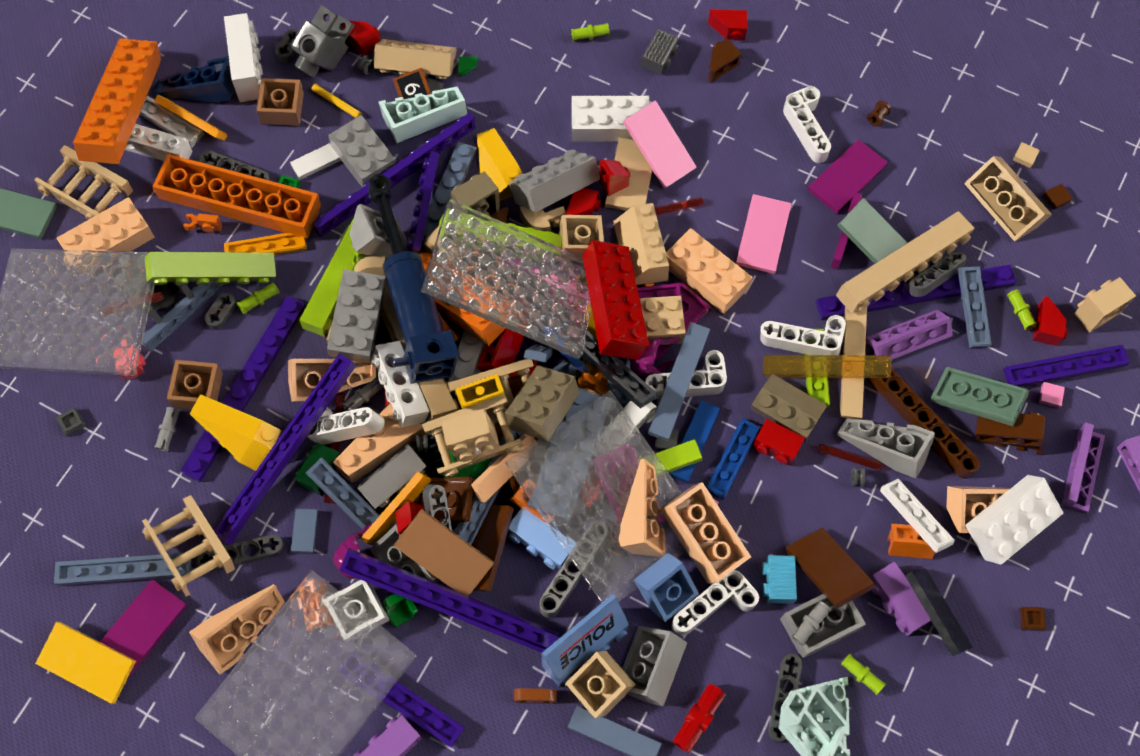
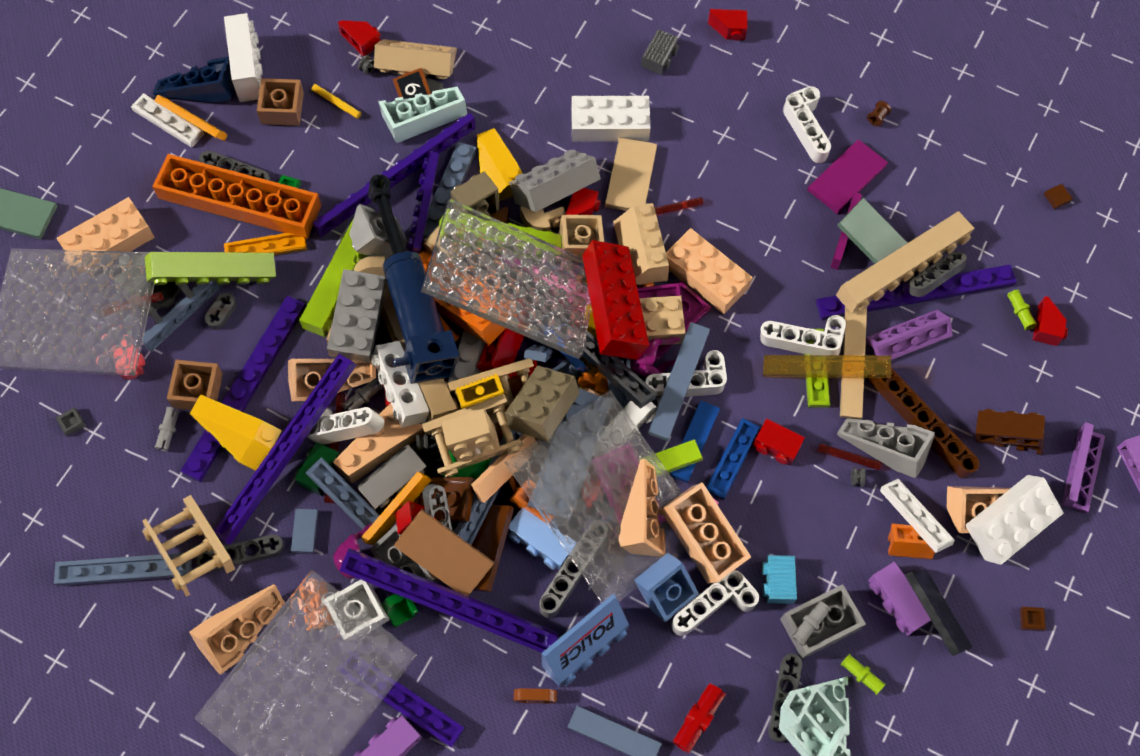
(85, 662): yellow tile -> none
(101, 174): tan fence -> none
(117, 101): orange brick -> none
(144, 623): magenta tile -> none
(157, 143): white brick -> none
(206, 222): orange plate -> none
(258, 298): lime pin -> none
(285, 45): dark grey beam -> none
(315, 161): white tile -> none
(321, 42): dark grey piece -> none
(361, 150): light grey brick -> none
(466, 64): green tile -> none
(590, 32): lime pin -> none
(600, 684): tan brick -> none
(613, 176): red slope -> none
(653, 663): light grey slope -> none
(659, 144): bright pink tile -> none
(661, 444): dark grey tile -> none
(723, 59): reddish brown slope -> none
(763, 234): bright pink tile -> none
(788, 406): dark tan slope -> none
(830, 568): reddish brown tile -> none
(974, 307): sand blue tile -> none
(979, 396): sand green tile -> none
(1007, 198): tan slope -> none
(1026, 155): tan tile -> none
(1051, 395): bright pink tile -> none
(1066, 366): dark purple plate -> none
(1104, 304): tan brick -> none

